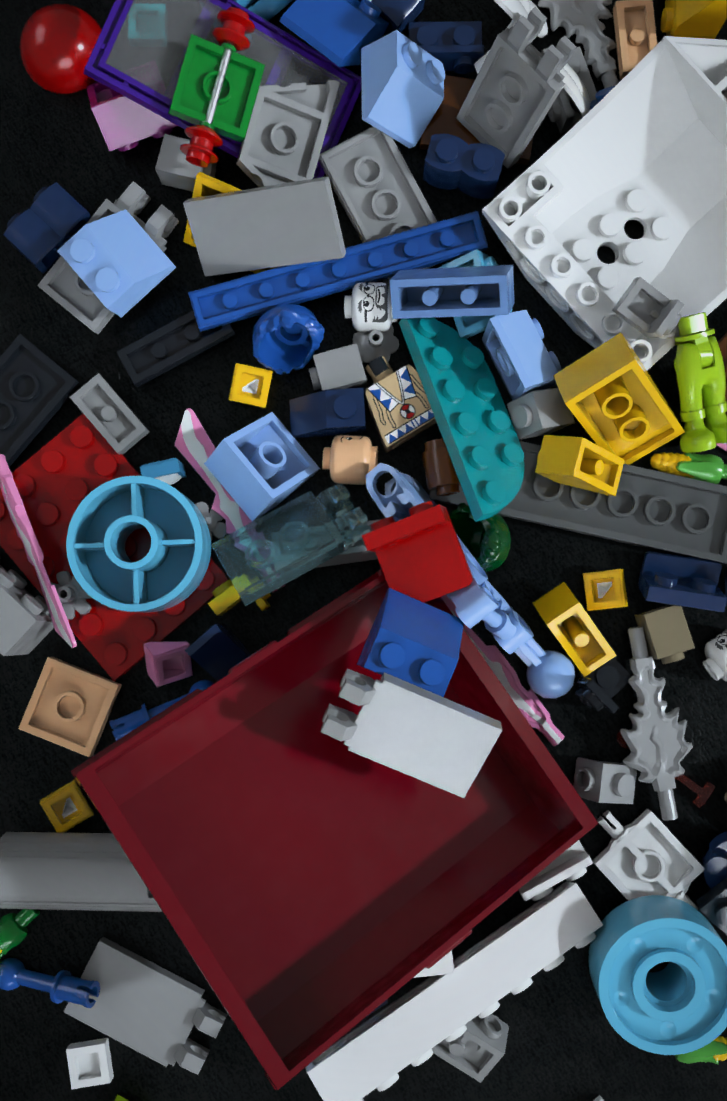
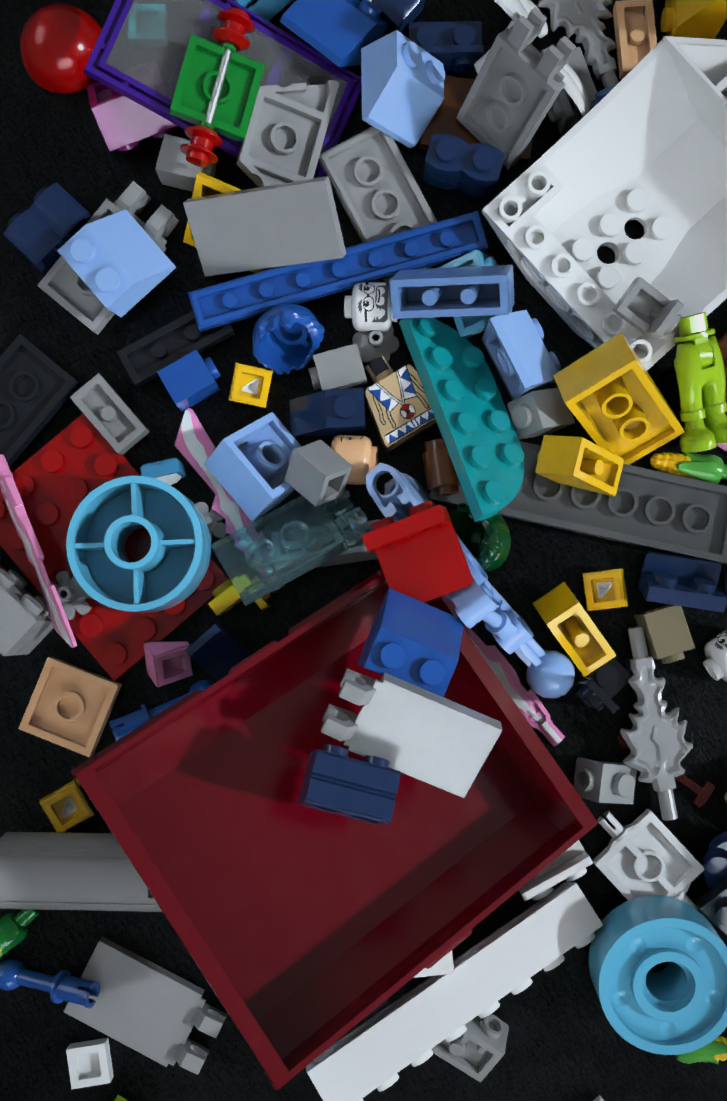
(190, 379): none -> blue brick
(317, 472): none -> light grey brick
(349, 786): none -> dark blue brick

